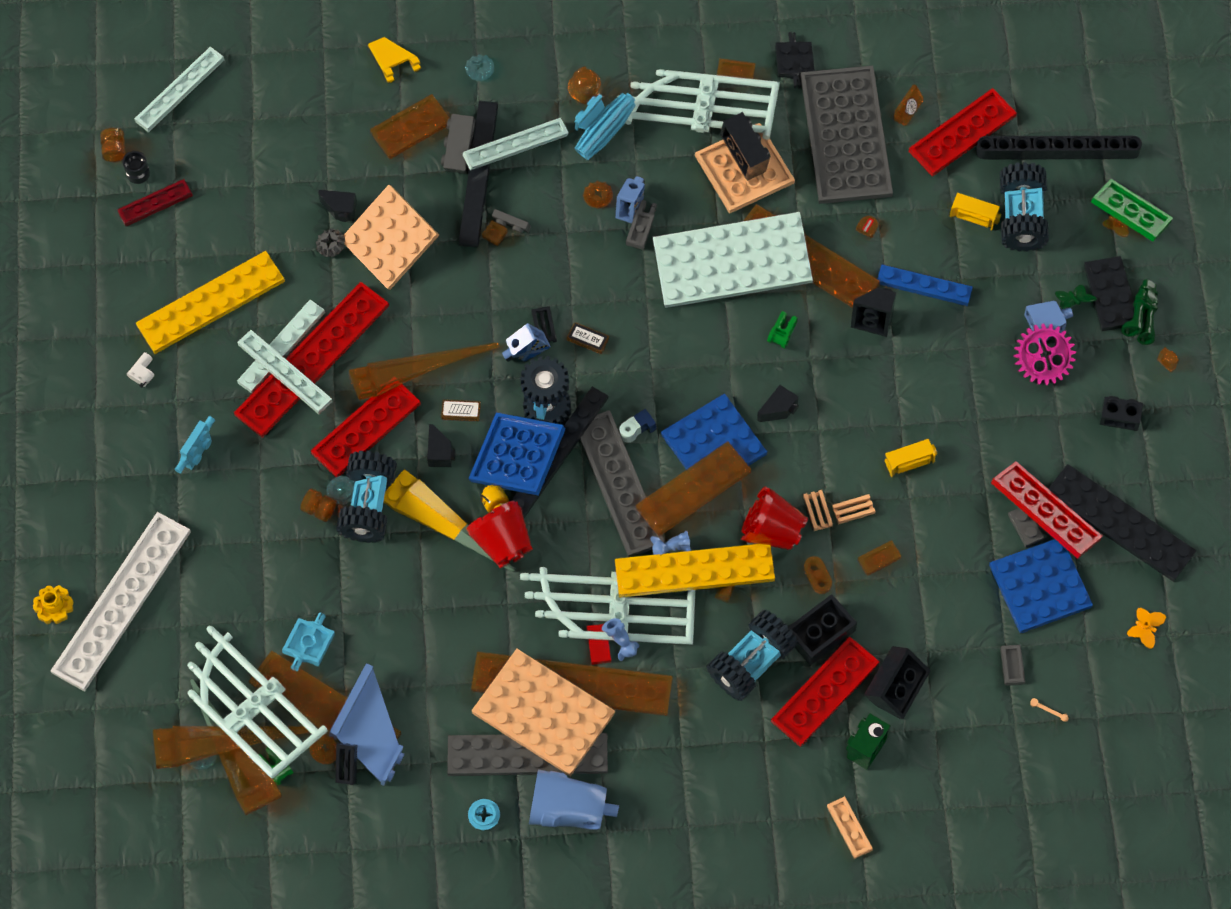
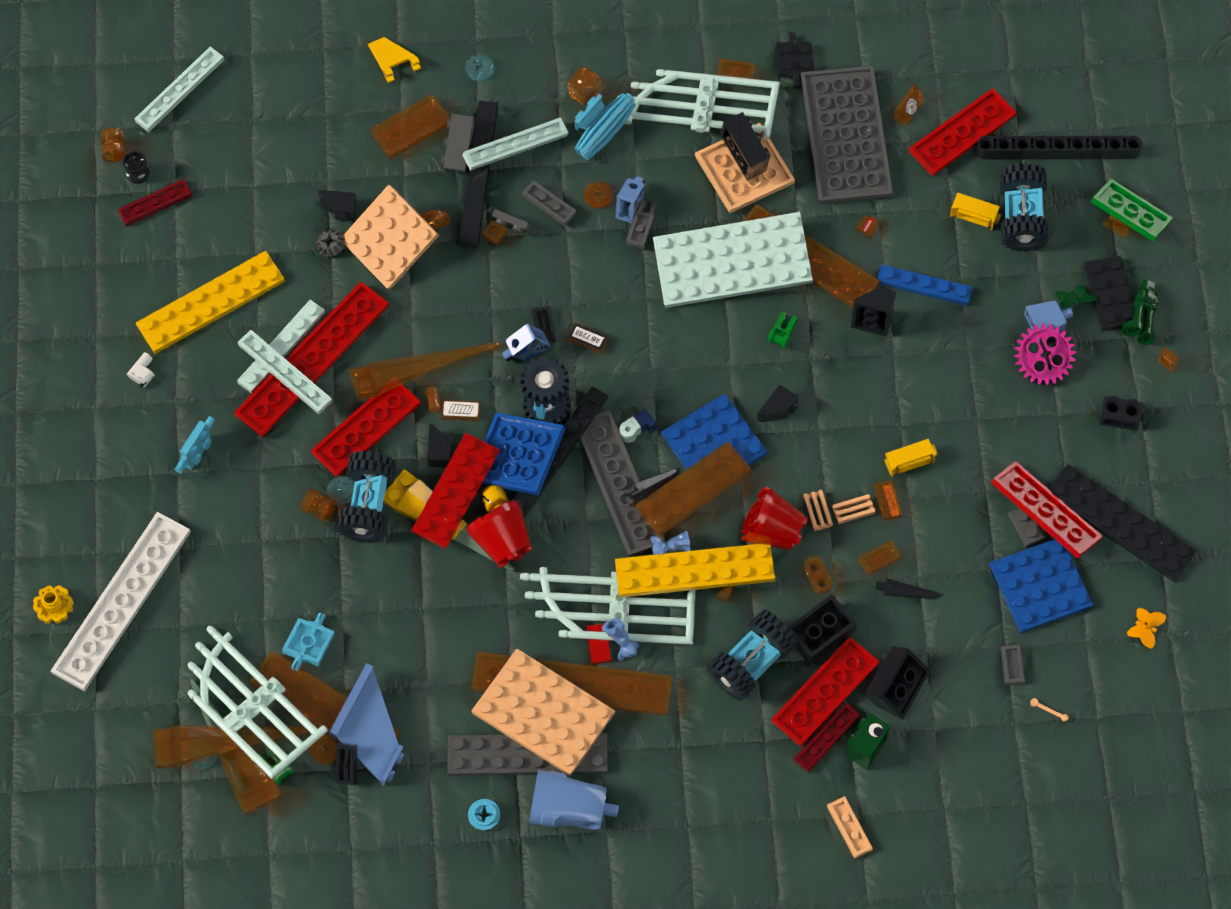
(433, 399): none -> clear orange pin
(436, 219): none -> clear orange gear
(455, 490): none -> red plate
(549, 203): none -> dark grey plate
(647, 487): none -> black bar
(827, 737): none -> dark red tile
(887, 500): none -> clear orange tile
(896, 588): none -> black bar

